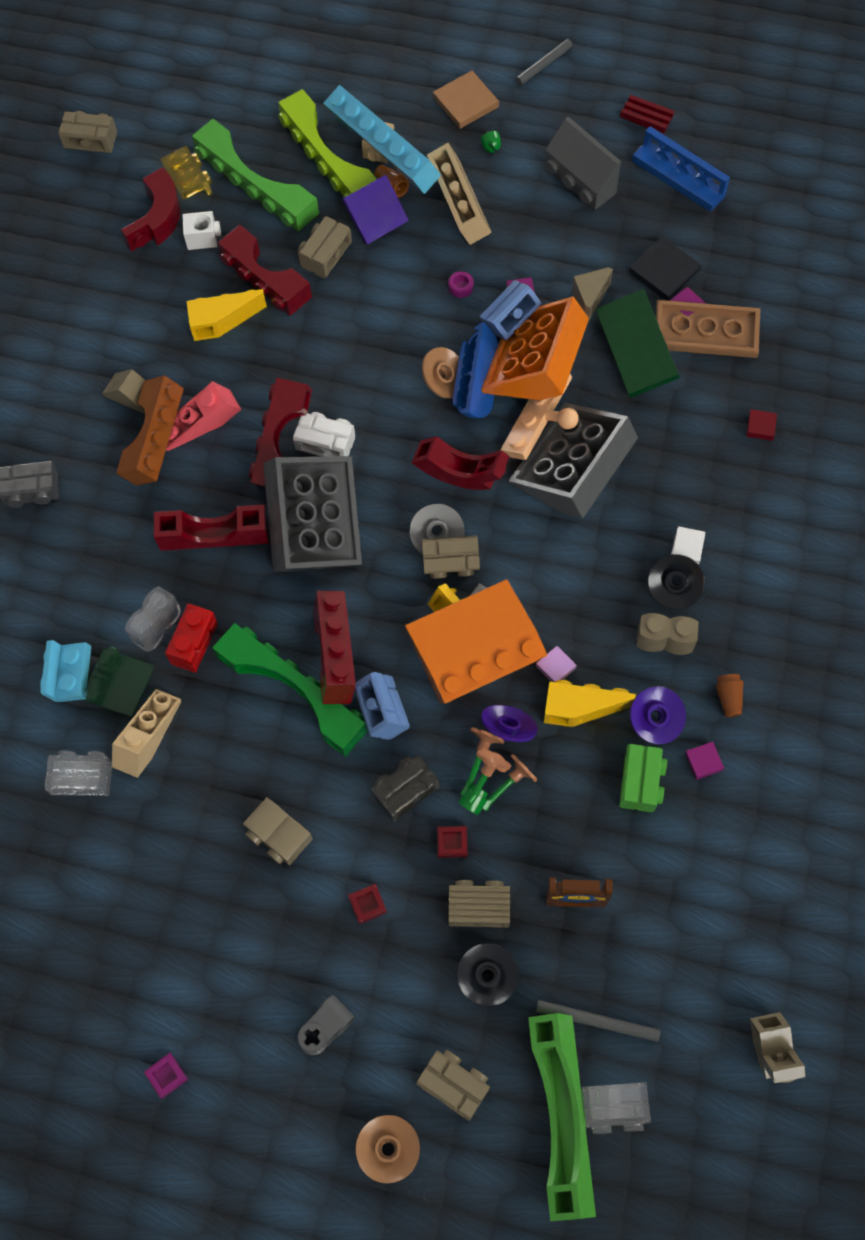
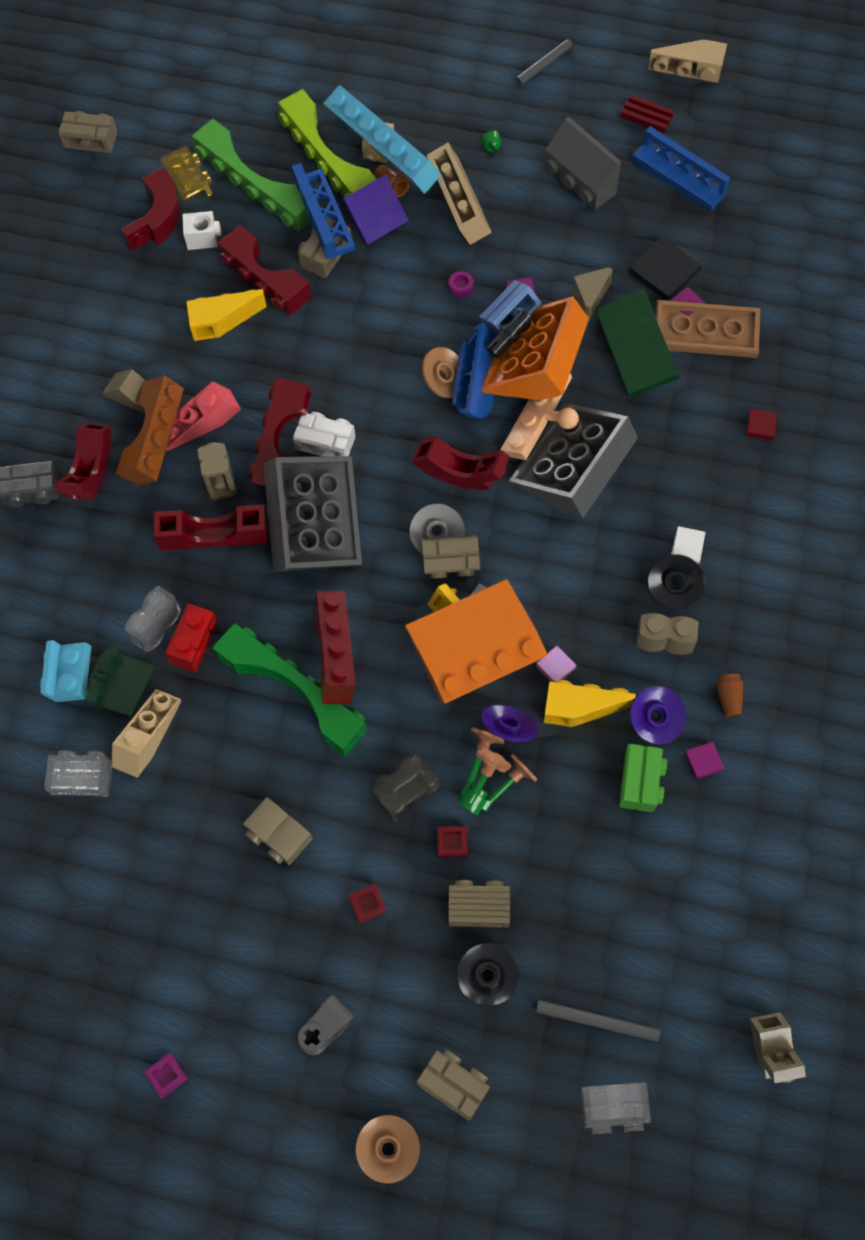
(89, 463): none -> dark red arch
(217, 471): none -> dark tan brick
(319, 215): none -> blue fence
(381, 706): medium blue brick -> none
(465, 99): medium nougat tile -> none
(509, 333): none -> black pin
(569, 1173): bright green arch -> none
(578, 893): reddish brown container -> none
(693, 59): none -> tan slope

